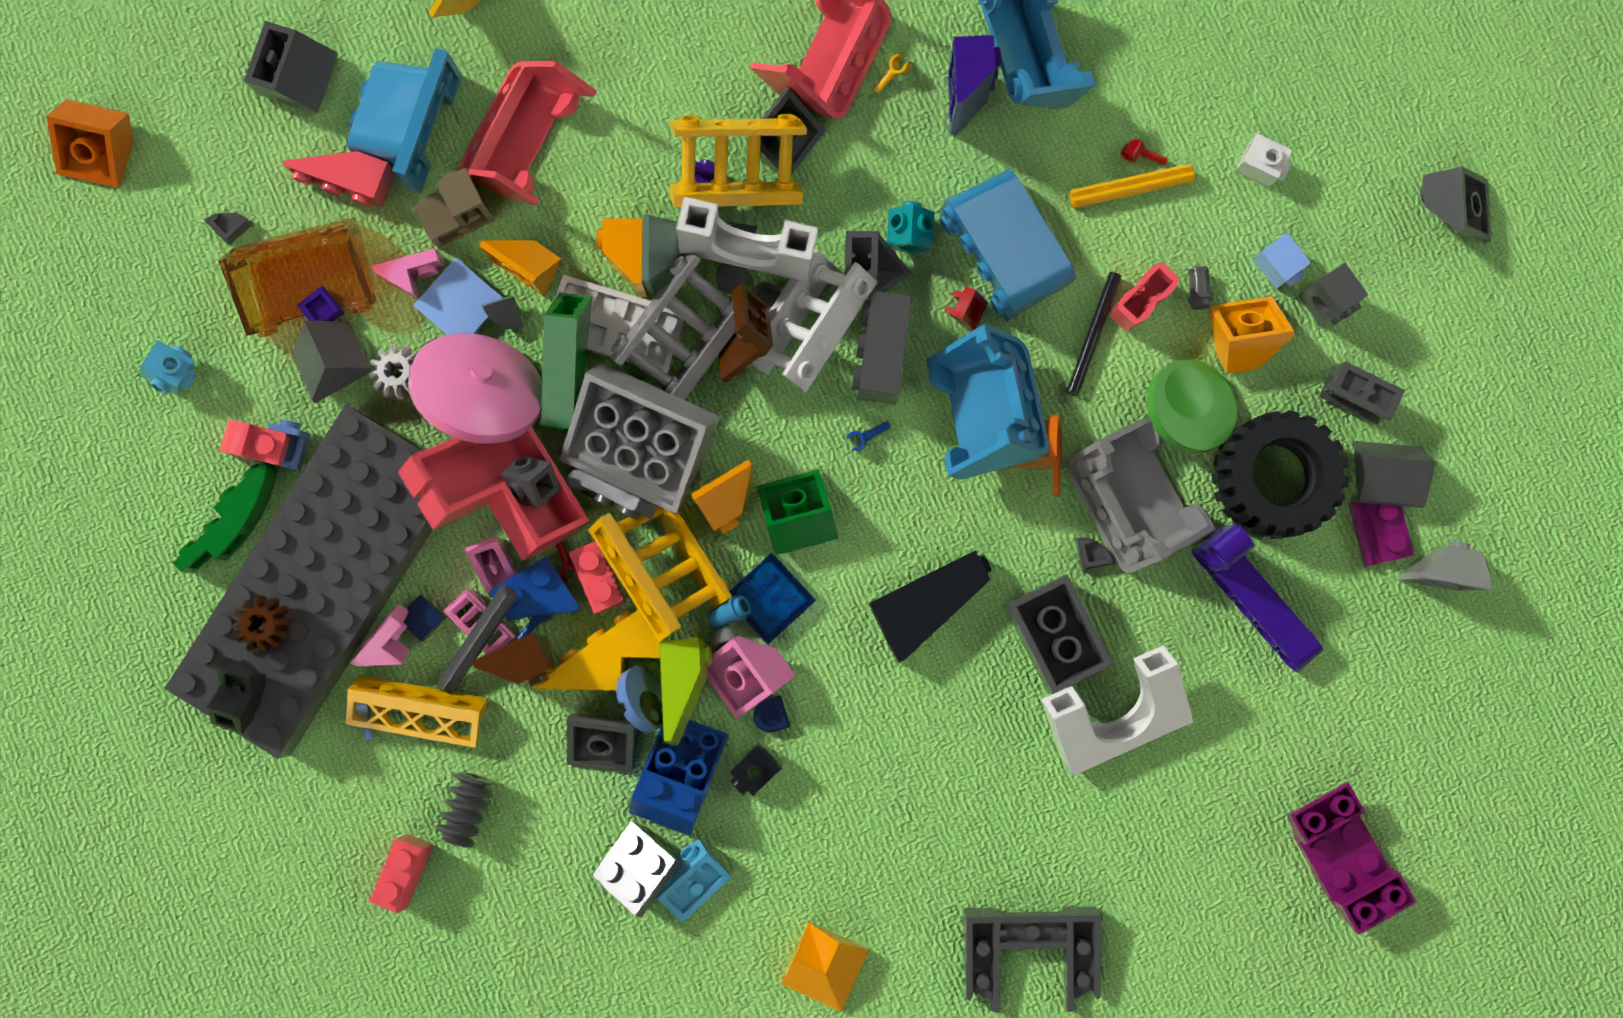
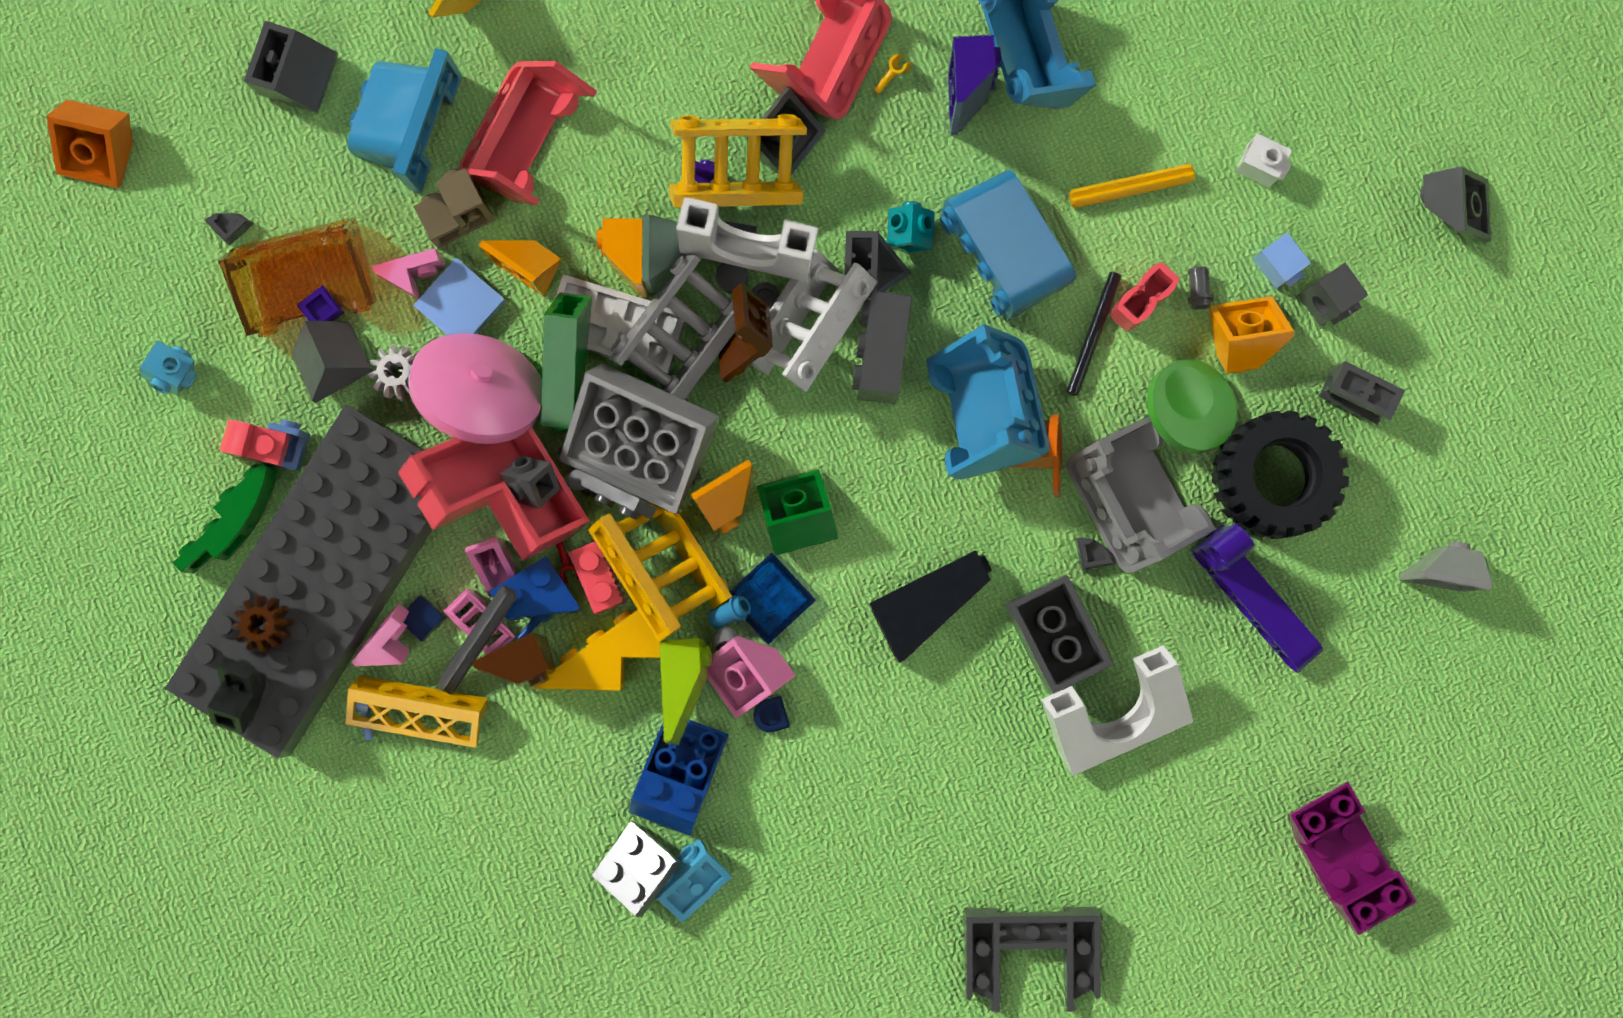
(351, 173): coral slope -> none
(401, 873): coral brick -> none
(465, 809): dark grey piece -> none
(504, 313): dark grey tile -> none
(601, 743): dark grey slope -> none
(641, 697): medium blue tile -> none
(759, 758): black brick -> none
(824, 966): light orange slope -> none
(867, 435): blue hand -> none
(969, 307): red tile -> none
(1137, 148): red hand -> none
(1380, 532): magenta plate -> none
(1392, 474): dark grey slope -> none

